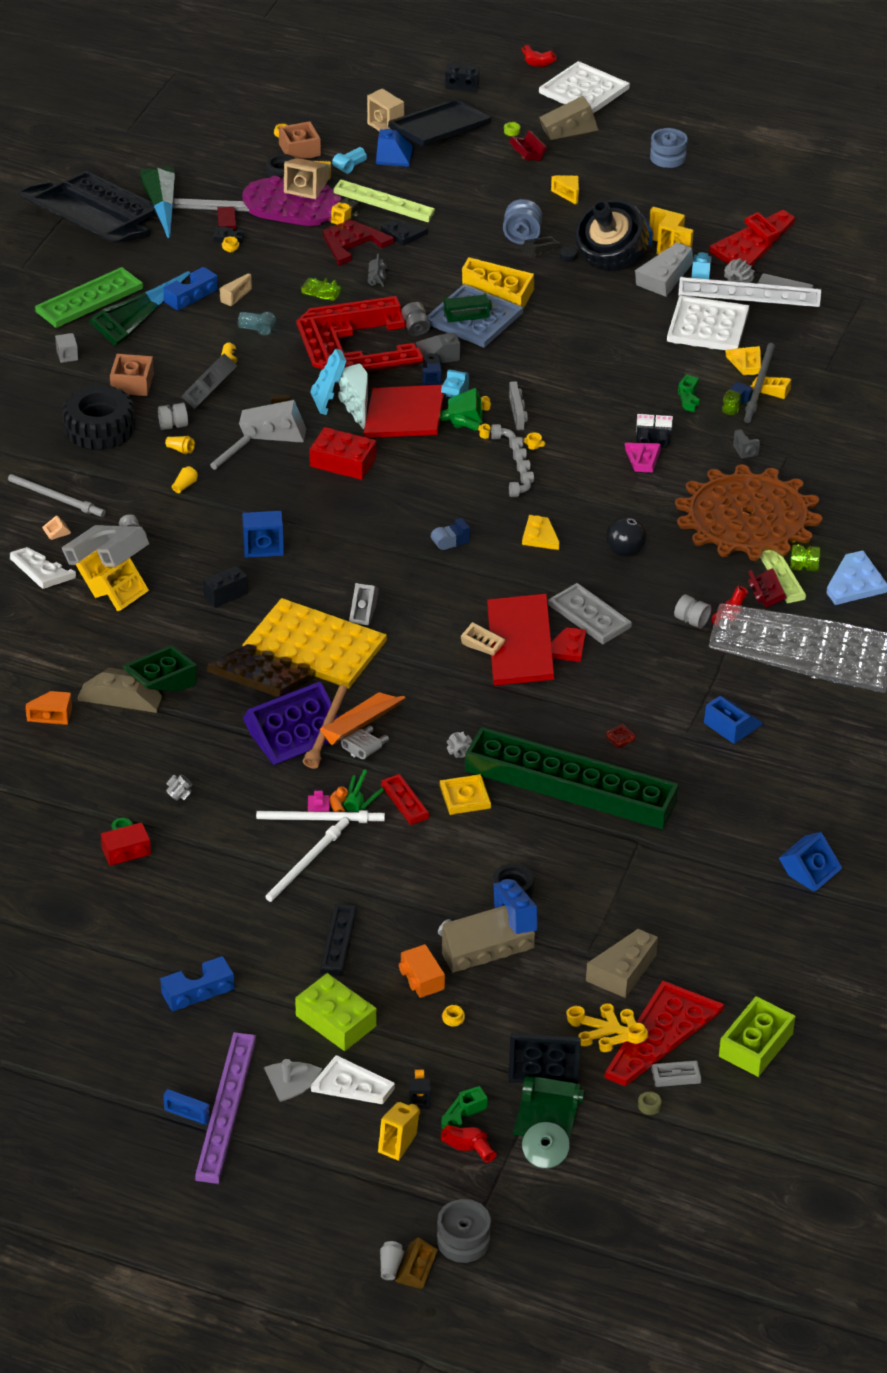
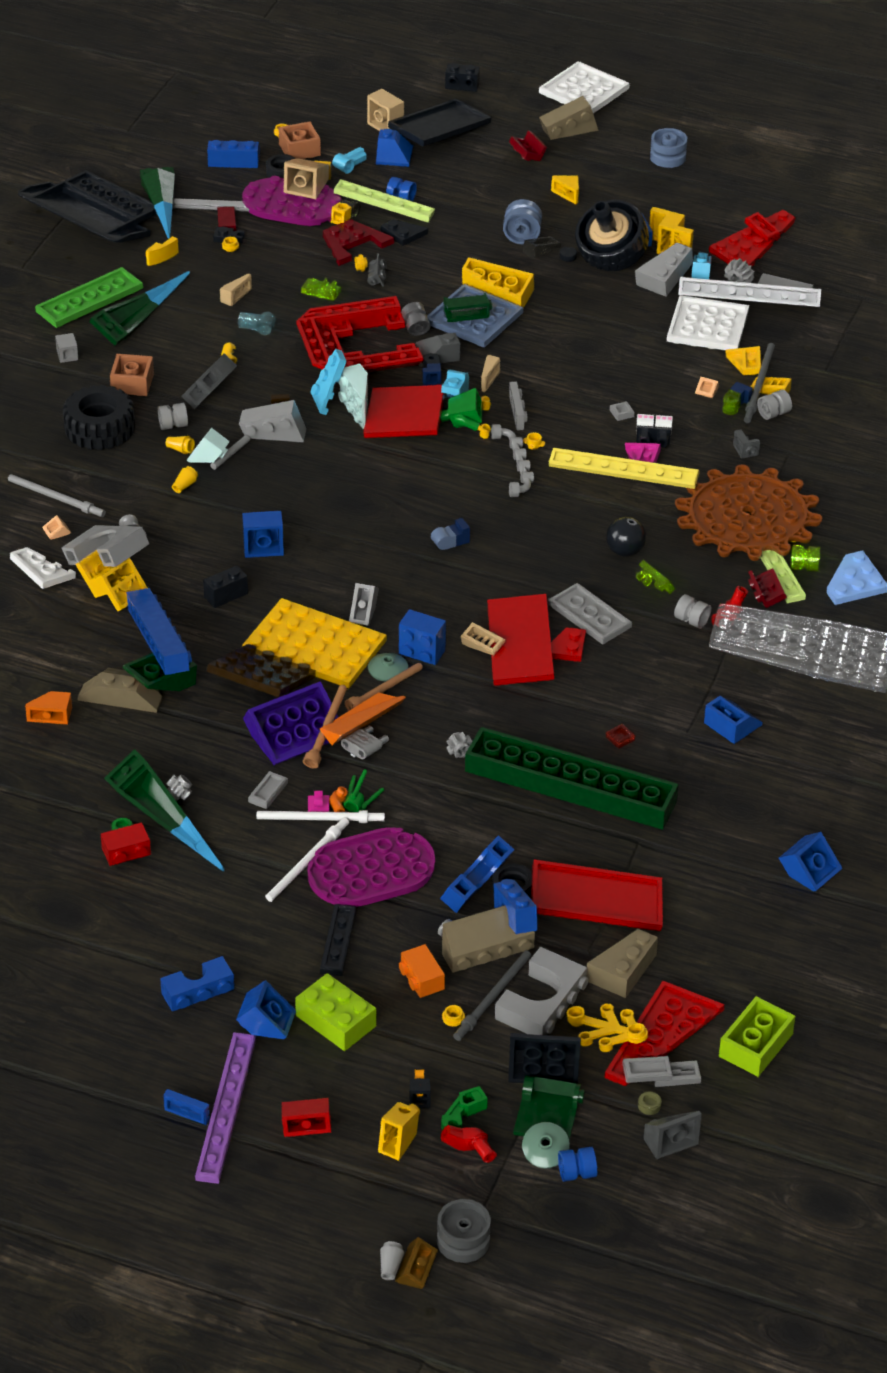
(145, 790): none -> dark green plate
(158, 631): none -> blue brick
(161, 252): none -> yellow slope
(181, 295): blue arch -> none
(209, 448): none -> light aqua slope
(233, 154): none -> blue slope
(266, 1012): none -> blue slope
(268, 790): none -> light grey tile
(291, 1078): light grey shield -> none
(306, 1117): none -> red brick
(343, 453): red brick -> none
(353, 1082): white wing -> none
(355, 701): none -> medium nougat piece
(361, 263): none -> yellow plate
(371, 867): none -> magenta plate
(386, 666): none -> sand green dish
(401, 189): none -> blue wheel
(405, 799): red tile -> none
(422, 637): none -> blue brick
(465, 794): yellow tile -> none
(470, 1021): none -> dark grey bar
(477, 874): none -> blue arch
(490, 371): none -> tan slope
(512, 129): lime tile -> none
(538, 59): red arm -> none
(540, 533): yellow wing -> none
(540, 1016): none -> light grey arch
(579, 1163): none -> blue wheel
(597, 895): none -> red tile
(621, 411): none -> light grey tile
(624, 468): none -> light yellow tile
(647, 1069): none -> light grey tile
(650, 573): none -> clear neon green plate
(673, 1133): none -> dark grey slope
(687, 389): green piece -> none
(707, 387): none -> light nougat slope
(774, 404): none -> light grey wheel

